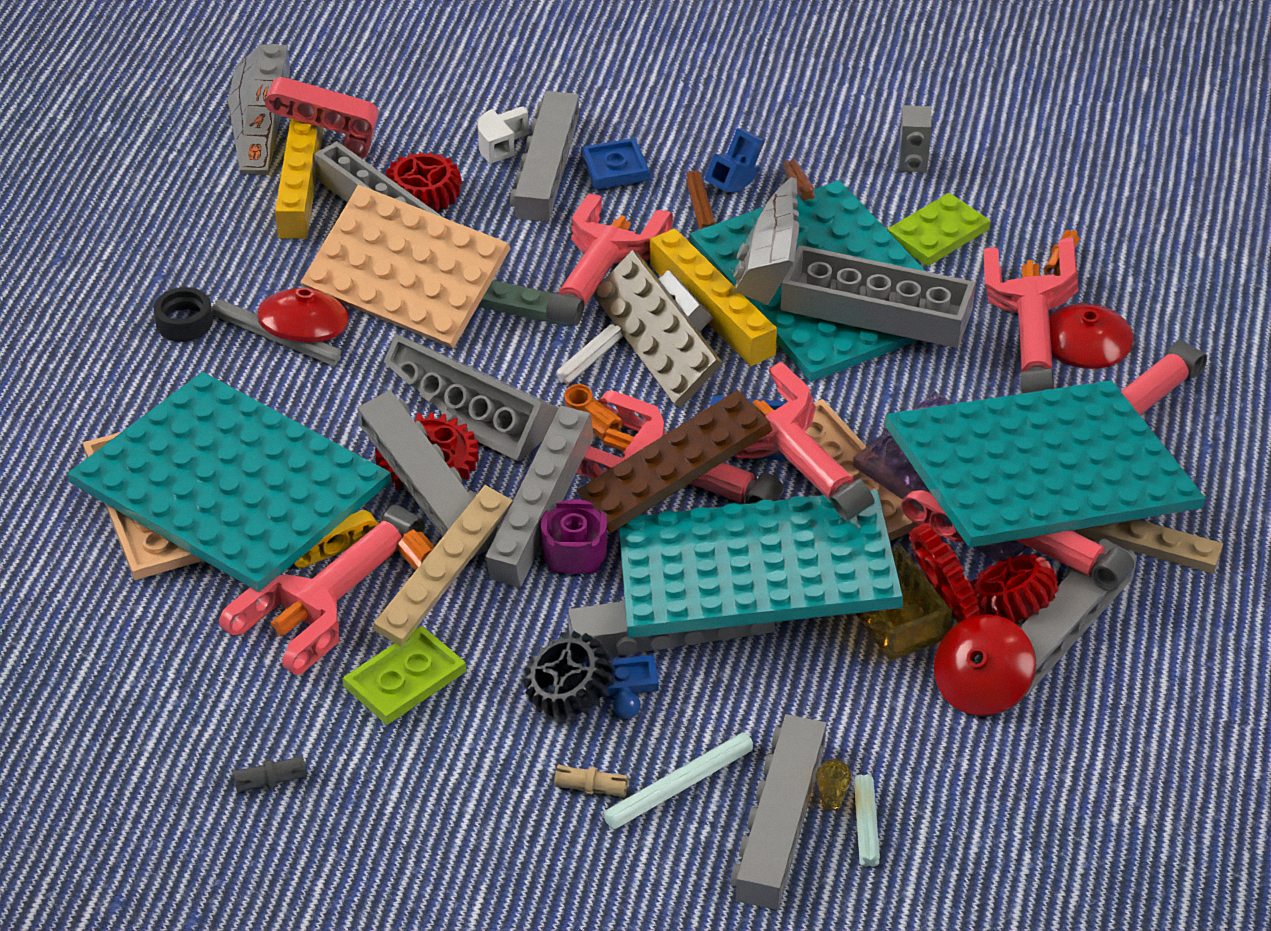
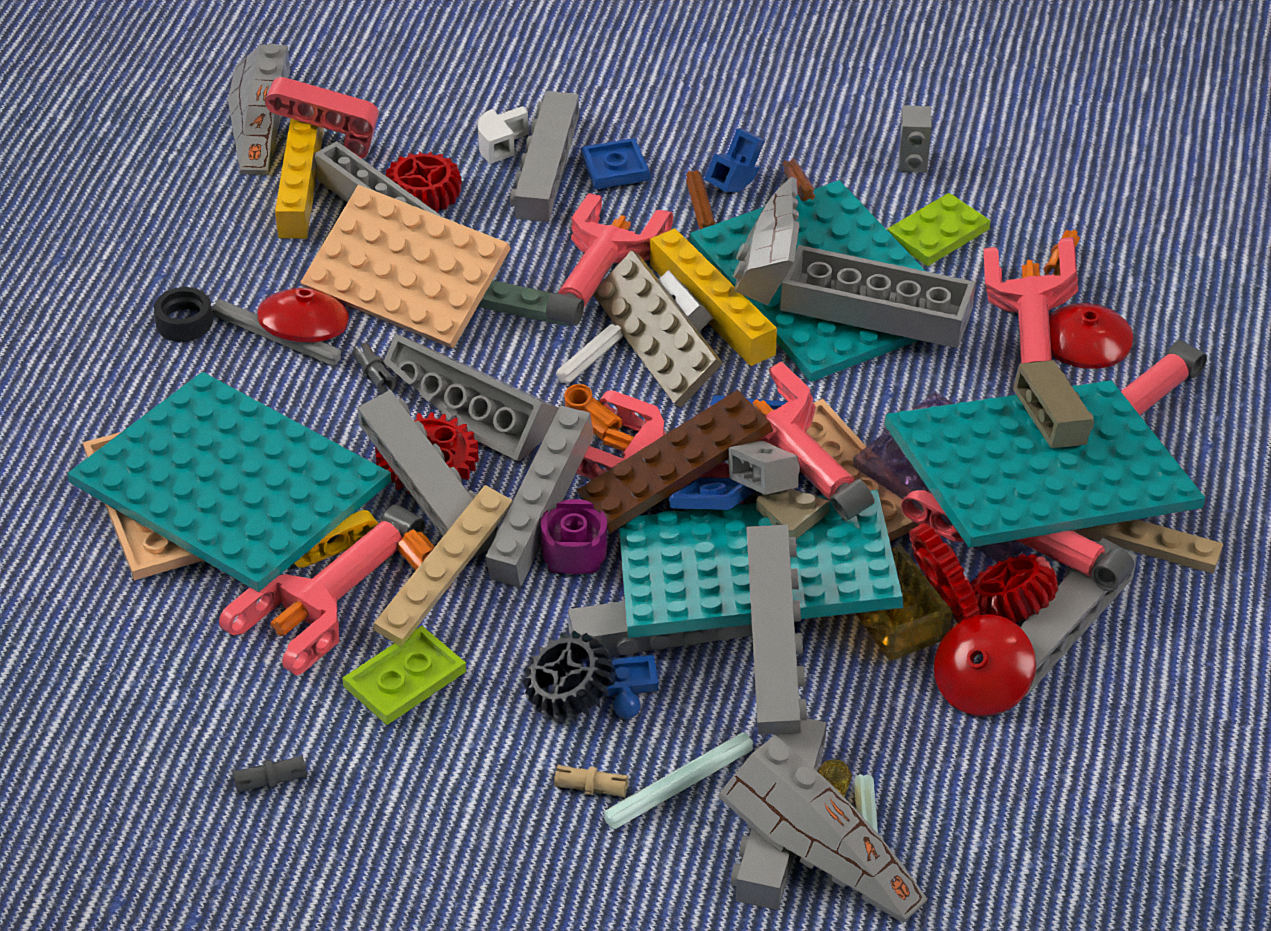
(374, 368): none -> dark grey pin
(710, 494): none -> blue plate
(763, 467): none -> light grey brick
(774, 631): none -> light grey brick
(793, 509): none -> dark tan wing
(809, 817): none -> light grey wedge
(1053, 404): none -> dark tan brick

